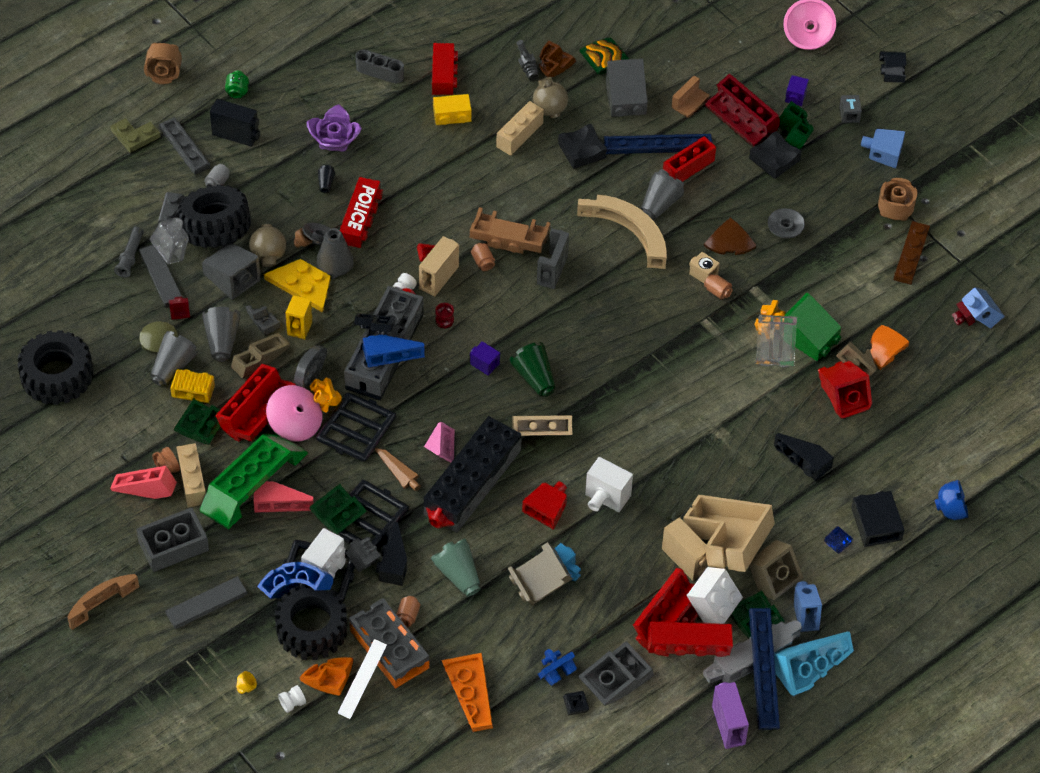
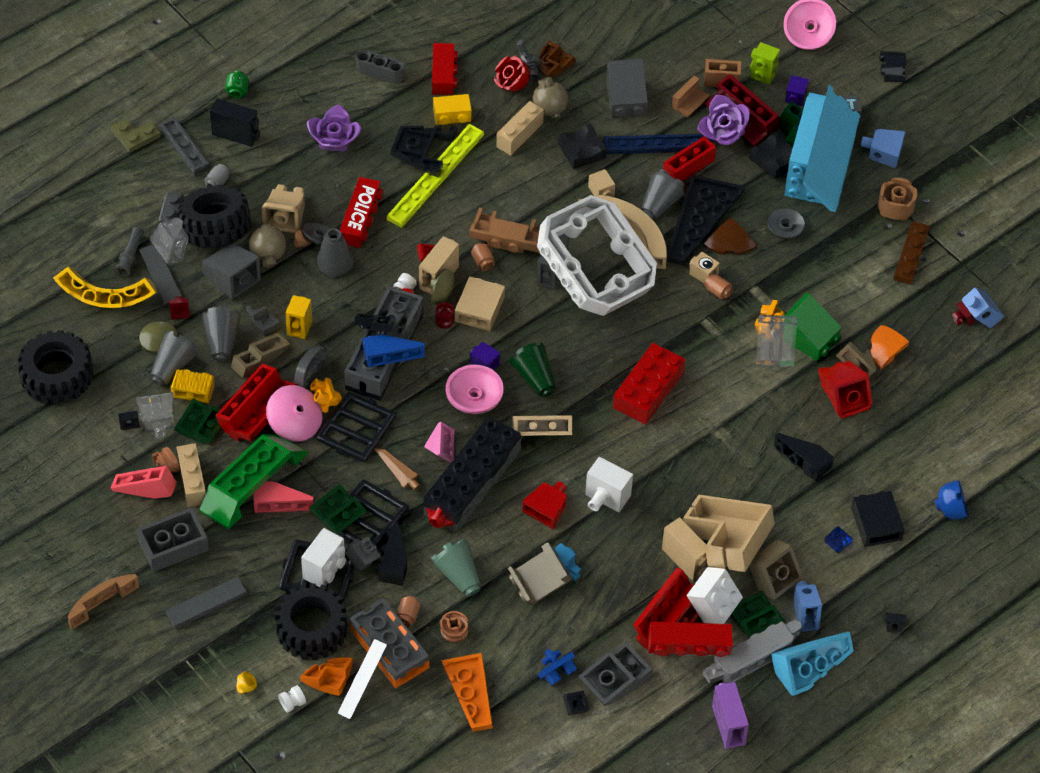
(106, 298): none -> yellow brick
(129, 420): none -> black tile
(157, 413): none -> clear torso
(163, 62): medium nougat brick -> none
(284, 209): none -> tan hips
(290, 575): blue brick -> none
(302, 280): yellow wing -> none
(325, 177): black cone -> none
(414, 143): none -> black wing
(428, 183): none -> neon yellow tile
(442, 287): none -> olive dish
(456, 633): none -> nougat wheel
(474, 381): none -> bright pink dish
(479, 303): none -> tan brick
(512, 74): none -> red cylinder
(601, 184): none -> tan brick
(602, 51): slope -> none
(625, 242): none -> white panel
(649, 383): none -> red brick
(701, 211): none -> black wing
(718, 69): none -> medium nougat brick
(721, 110): none -> medium lavender brick
(764, 63): none -> lime brick
(764, 669): dark blue tile -> none
(822, 150): none -> medium azure panel
(894, 619): none -> black tile

